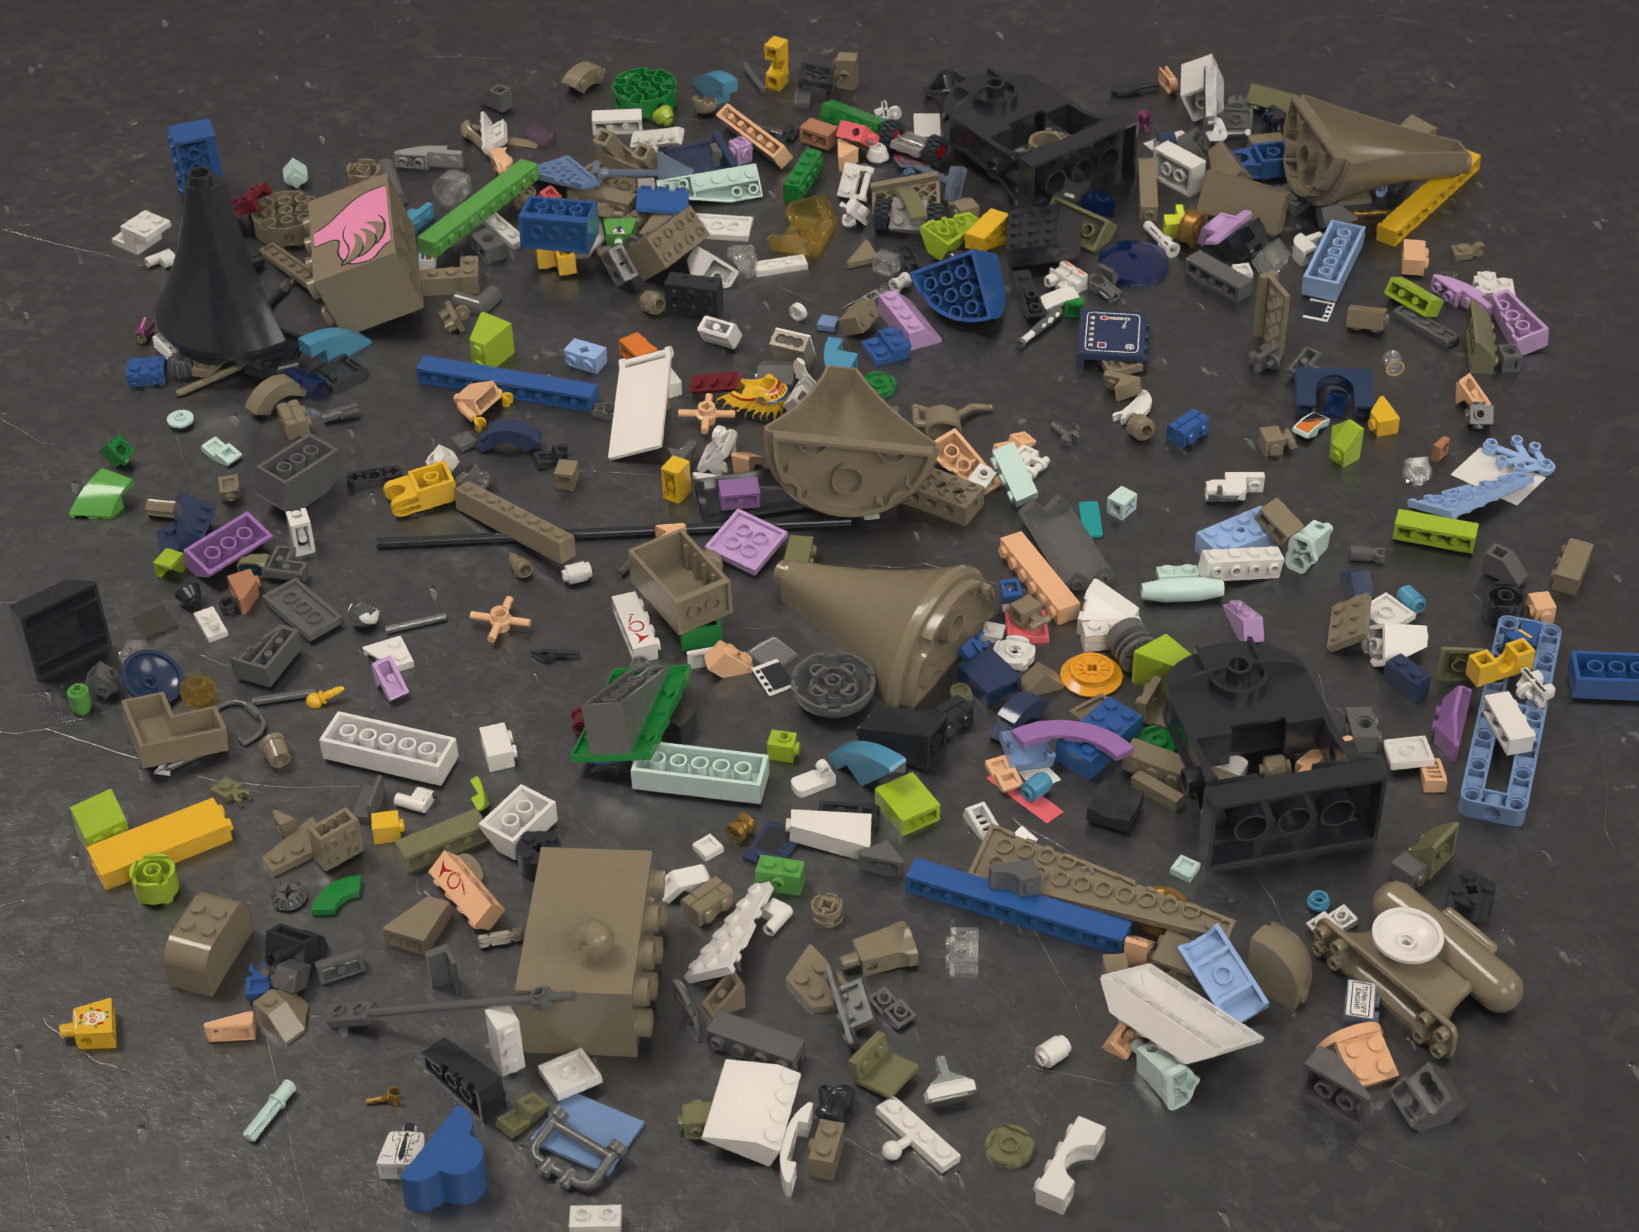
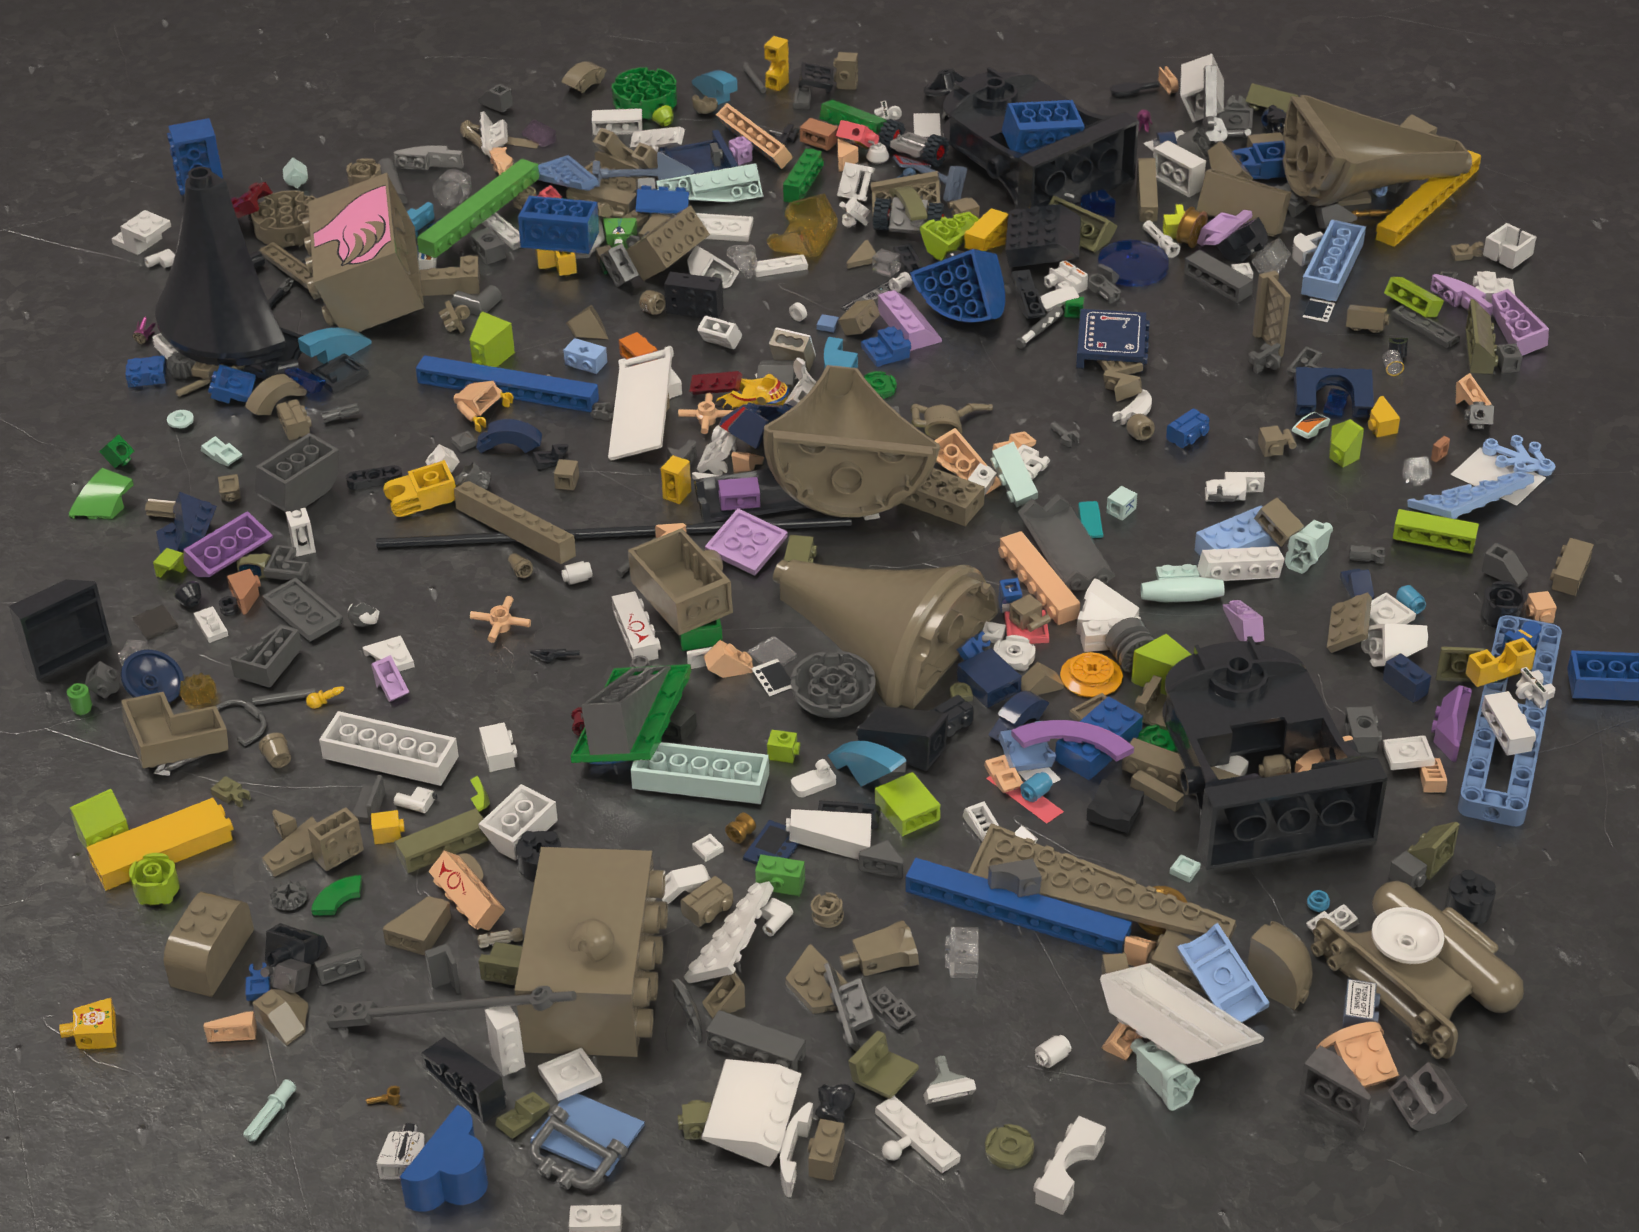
(231, 384): none -> blue plate
(415, 623): flat silver bar -> none
(501, 964): none -> olive bracket
(587, 324): none -> dark tan slope
(749, 421): none -> dark blue windscreen
(1039, 123): none -> blue brick
(1399, 345): none -> black plate
(1414, 257): light nougat brick -> none
(1503, 246): none -> white piece

